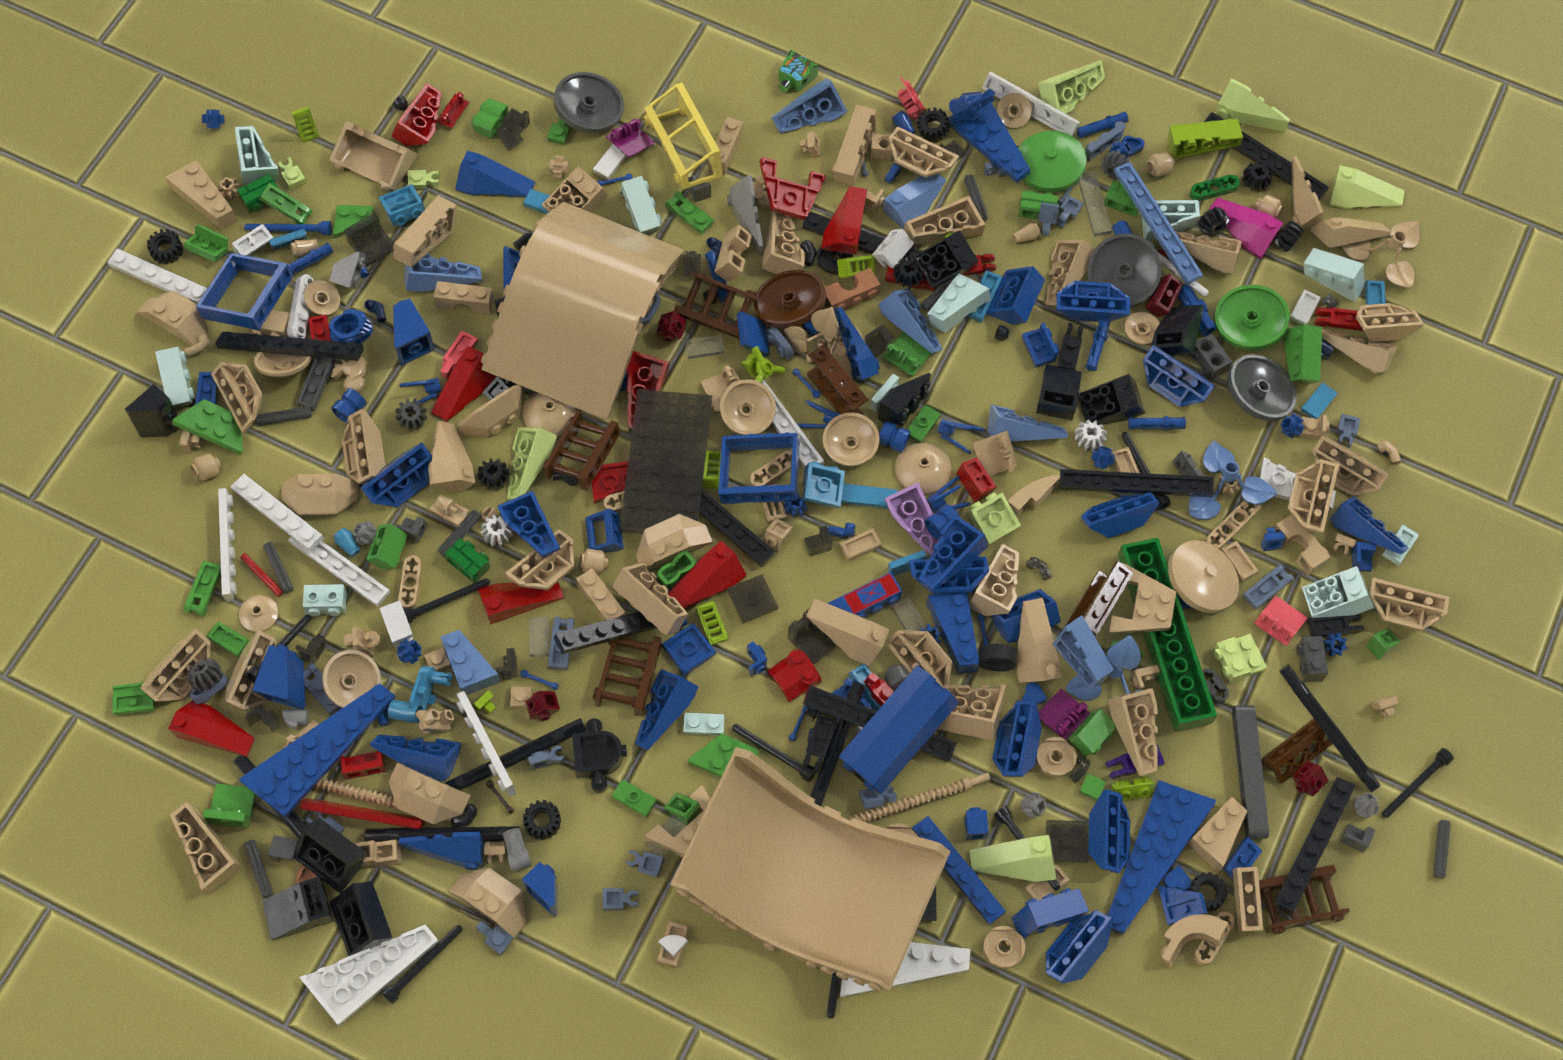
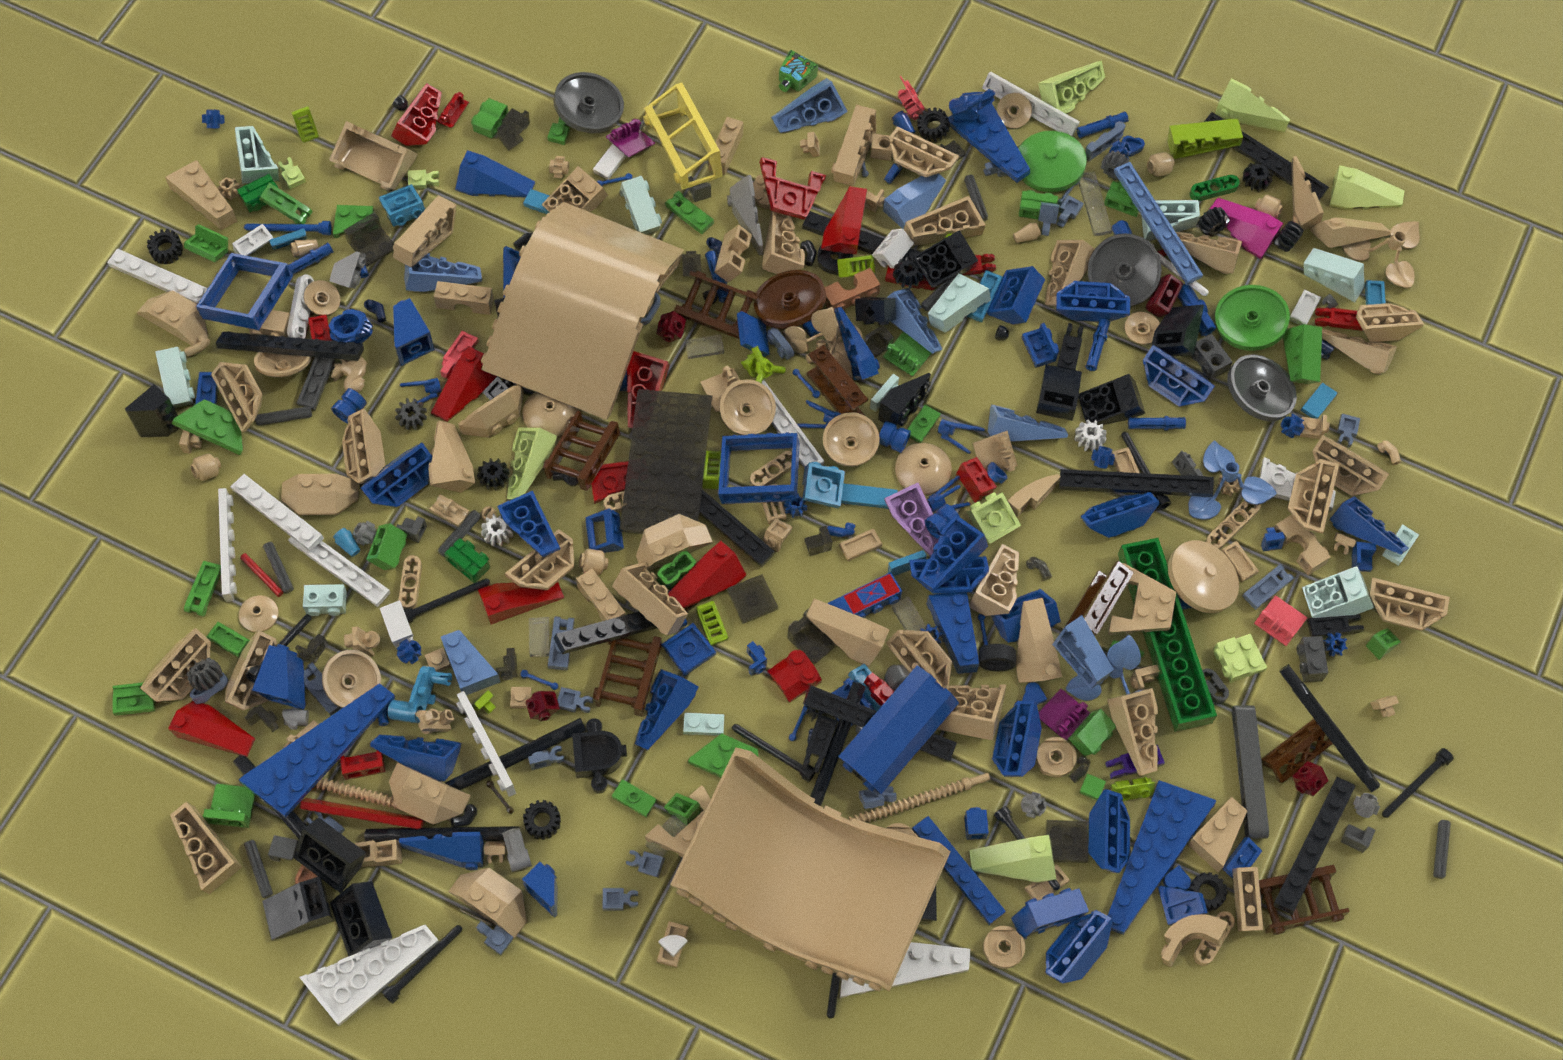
(570, 700): none -> sand blue plate
(875, 310): none -> black brick
(996, 473): none -> blue tile

